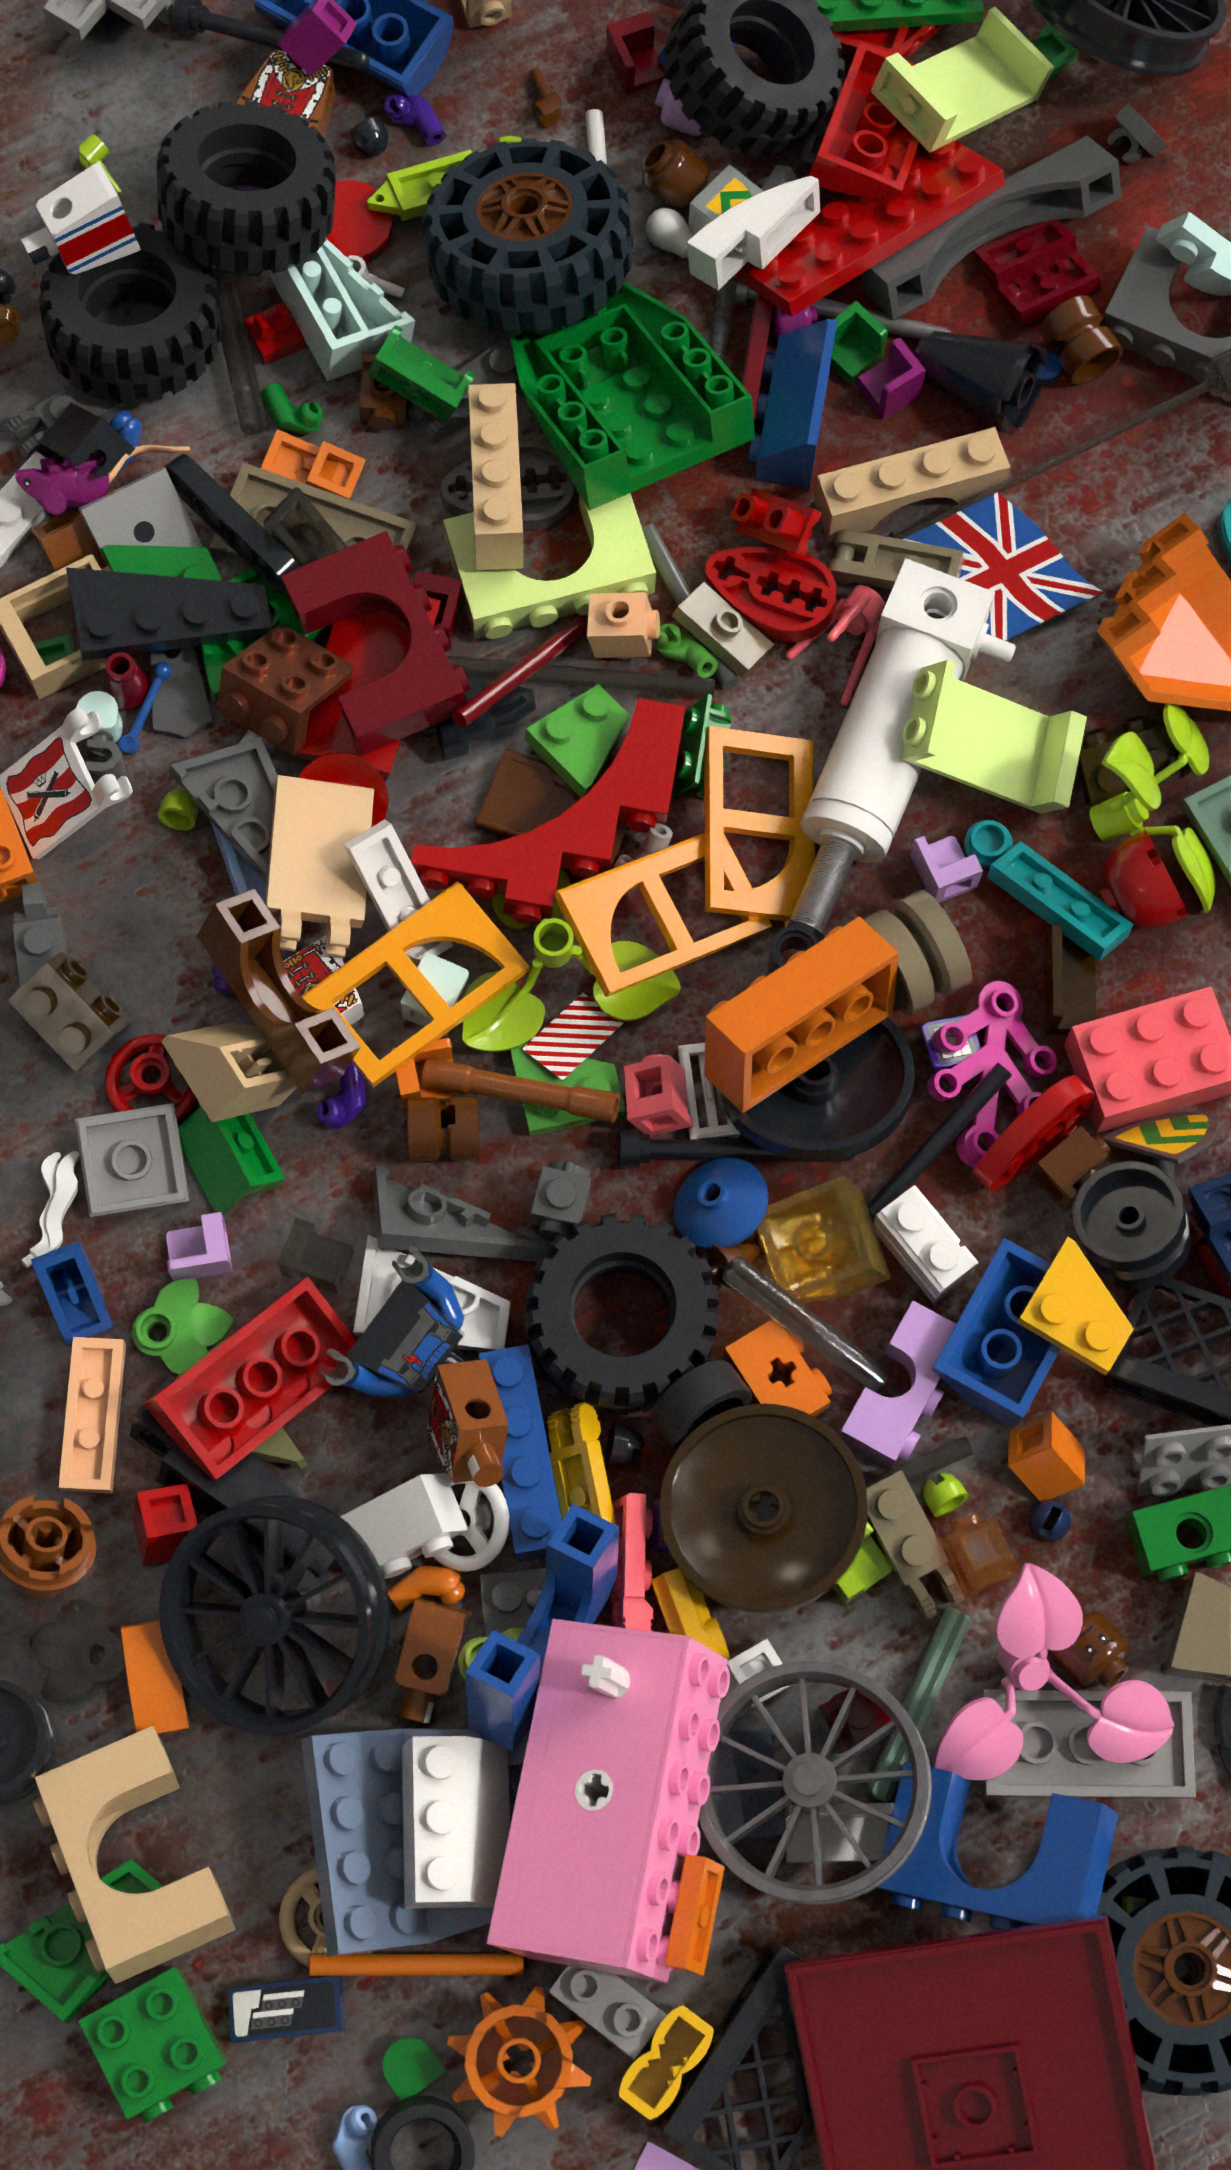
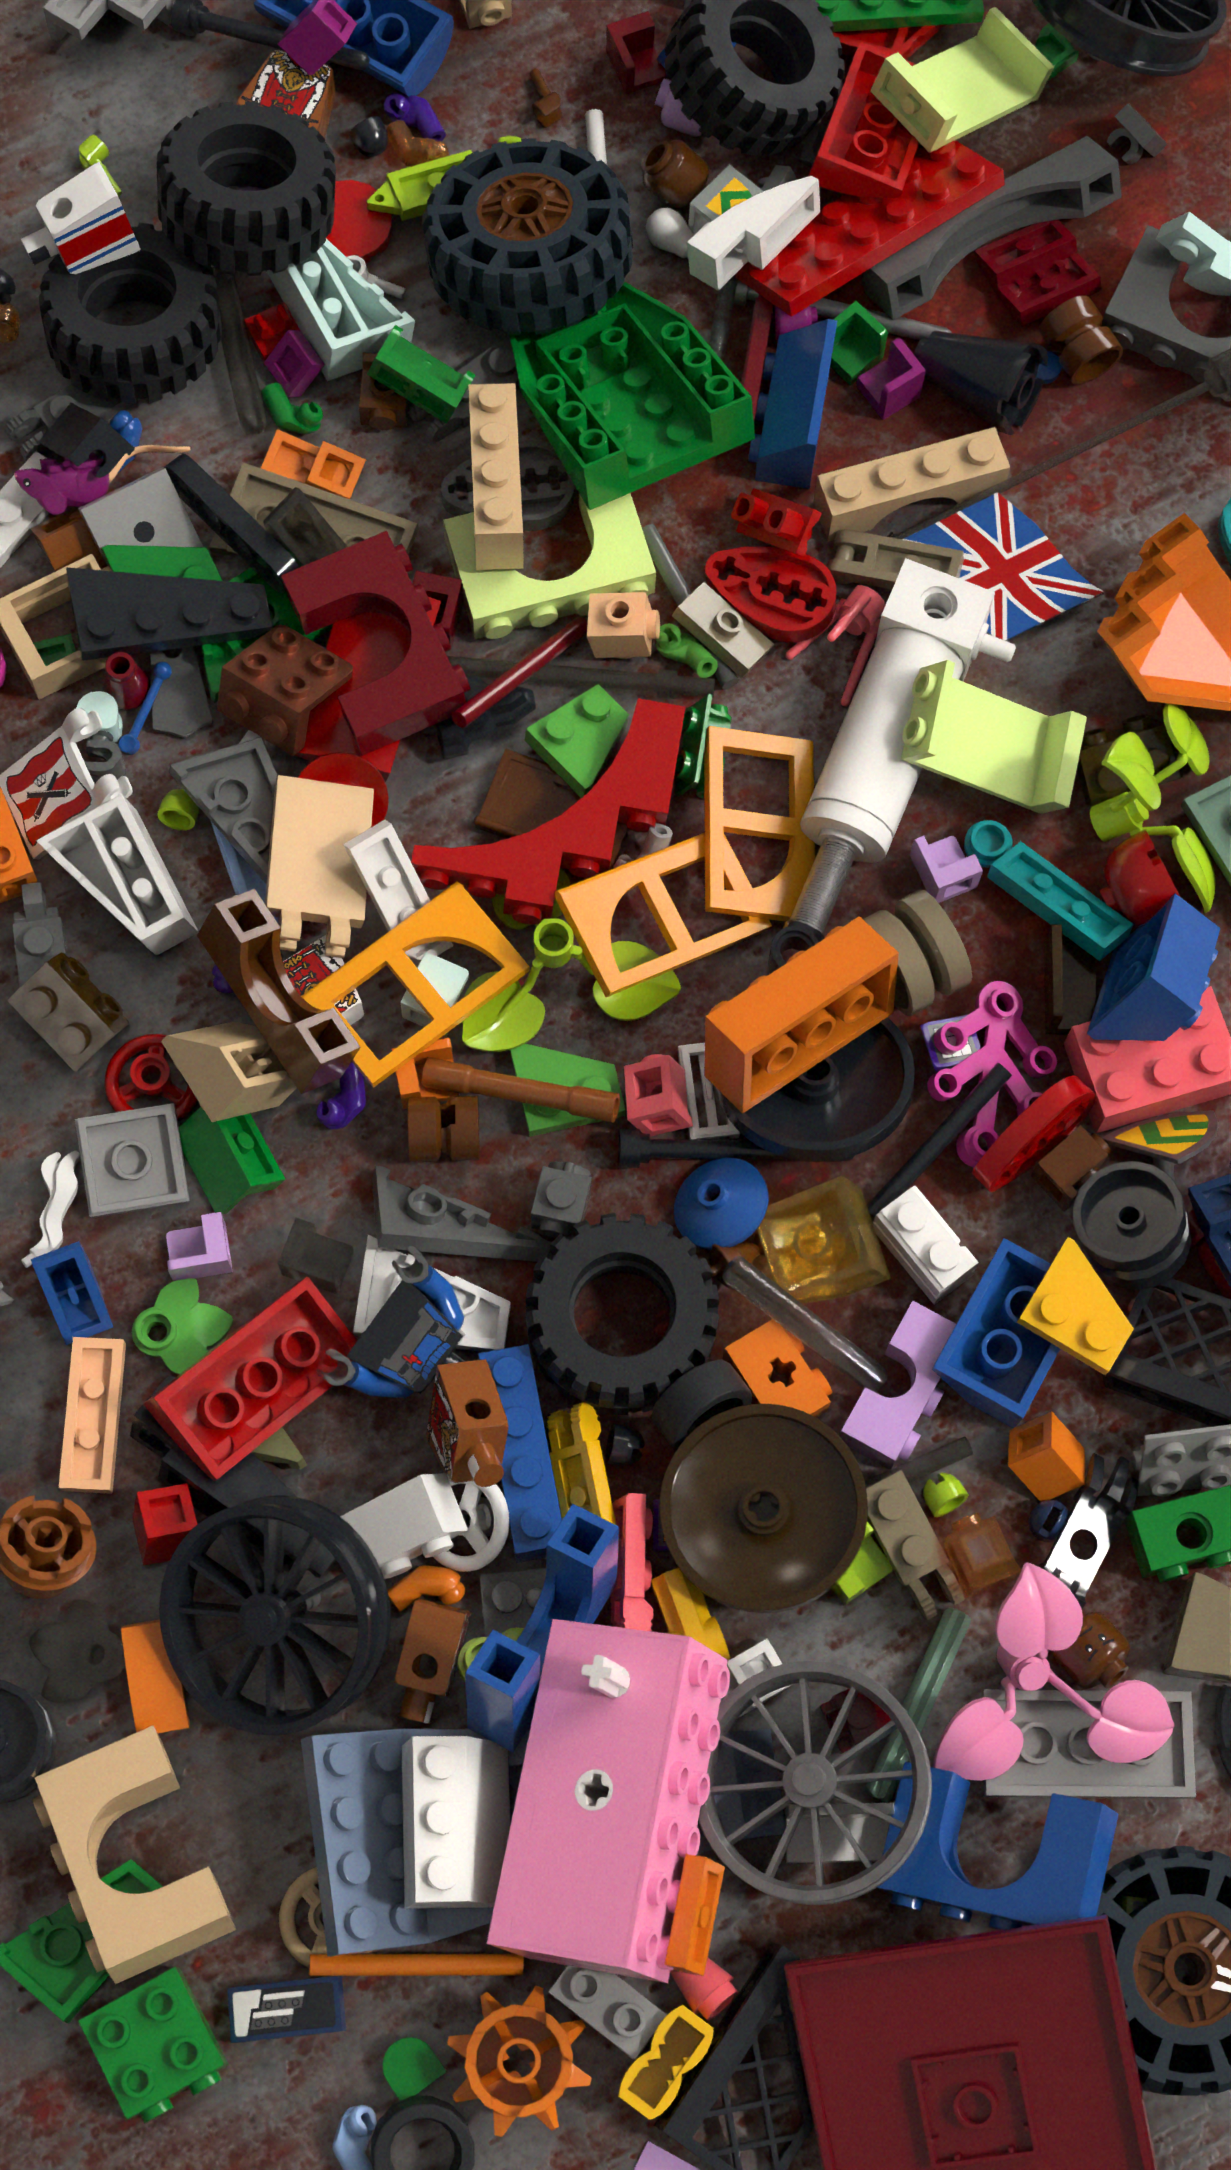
(122, 869): none -> white wedge
(294, 363): none -> magenta plate
(413, 149): none -> clear orange arm
(572, 1036): sticker -> none
(707, 1993): none -> coral cone
(1095, 1517): none -> piece
(1157, 976): none -> blue slope

